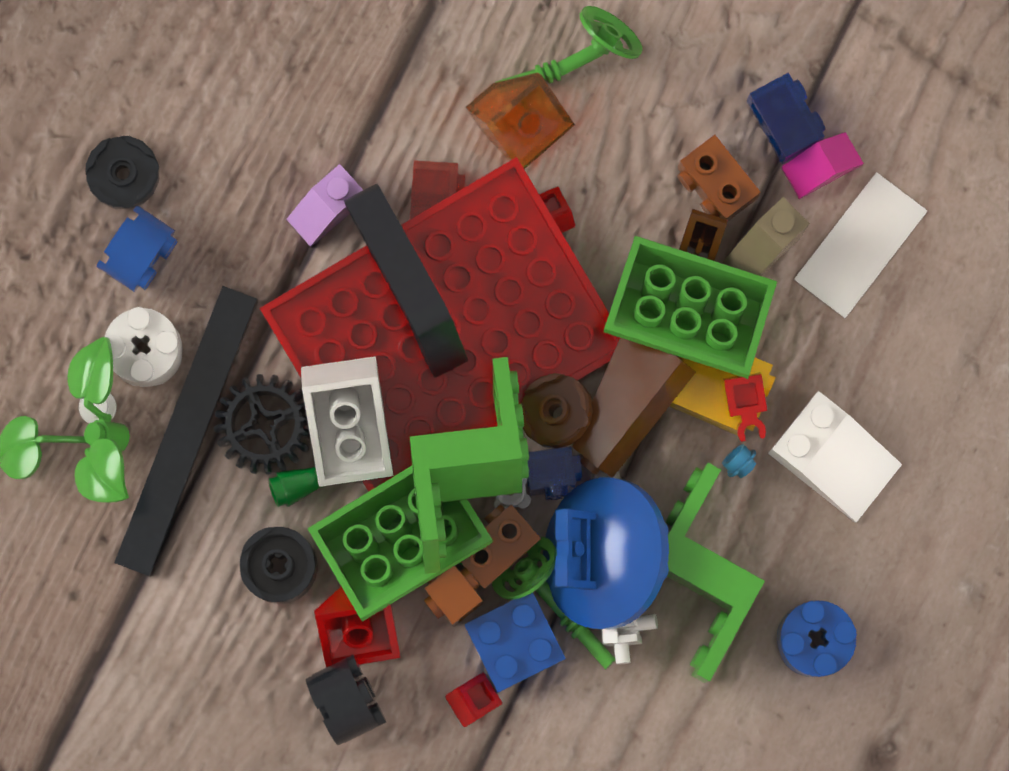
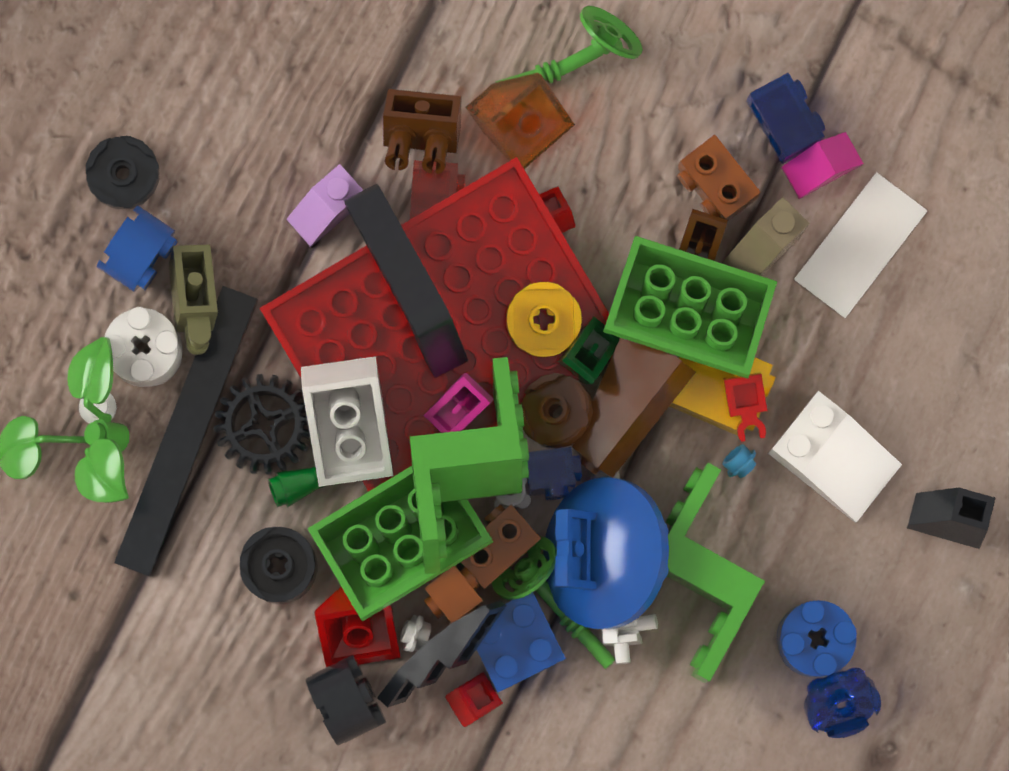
(193, 294): none -> olive brick
(415, 633): none -> white plate
(421, 123): none -> reddish brown brick
(447, 649): none -> black slope
(458, 405): none -> dark pink slope
(557, 303): none -> yellow plate
(589, 352): none -> dark green slope
(827, 692): none -> clear blue plate
(952, 515): none -> black slope

